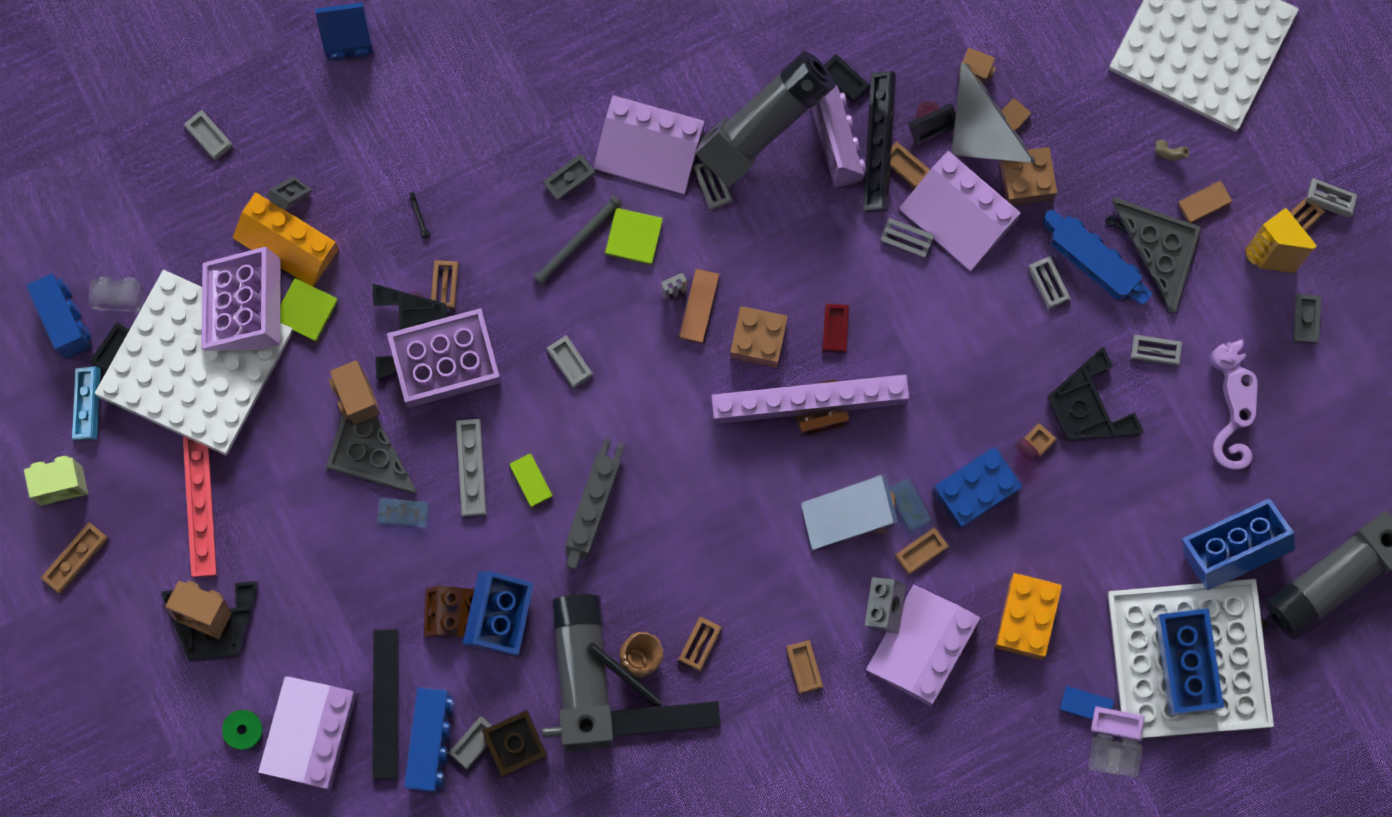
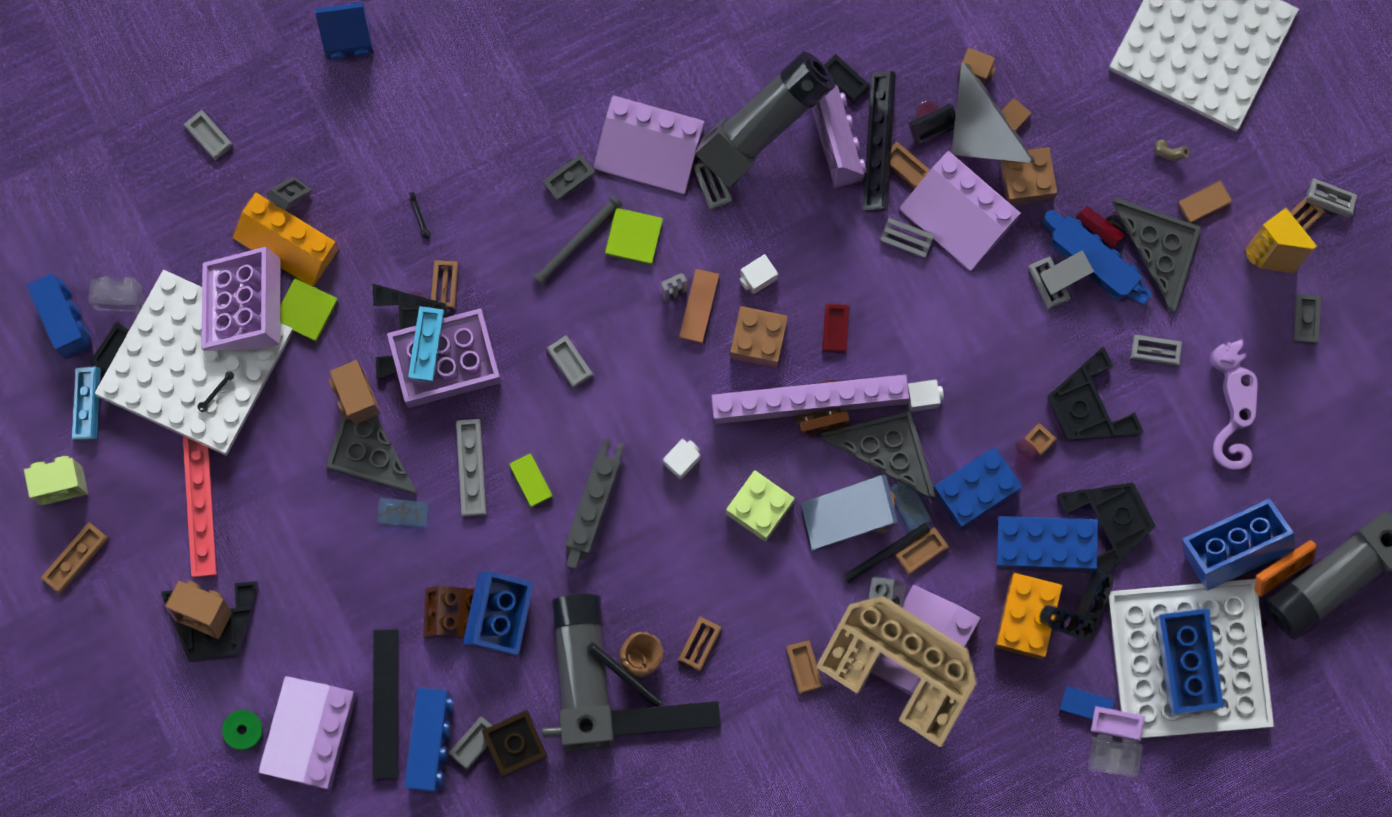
(202, 406): none -> black hinge
(426, 344): none -> medium azure plate
(682, 458): none -> white brick
(758, 274): none -> white brick
(760, 506): none -> yellowish green brick
(886, 553): none -> black bar
(888, 446): none -> dark grey tile
(924, 395): none -> white brick
(939, 661): none -> tan slope
(1047, 544): none -> blue brick
(1067, 272): none -> light grey tile
(1083, 616): none -> black beam
(1100, 226): none -> dark red tile
(1120, 515): none -> black wing
(1285, 568): none -> orange tile

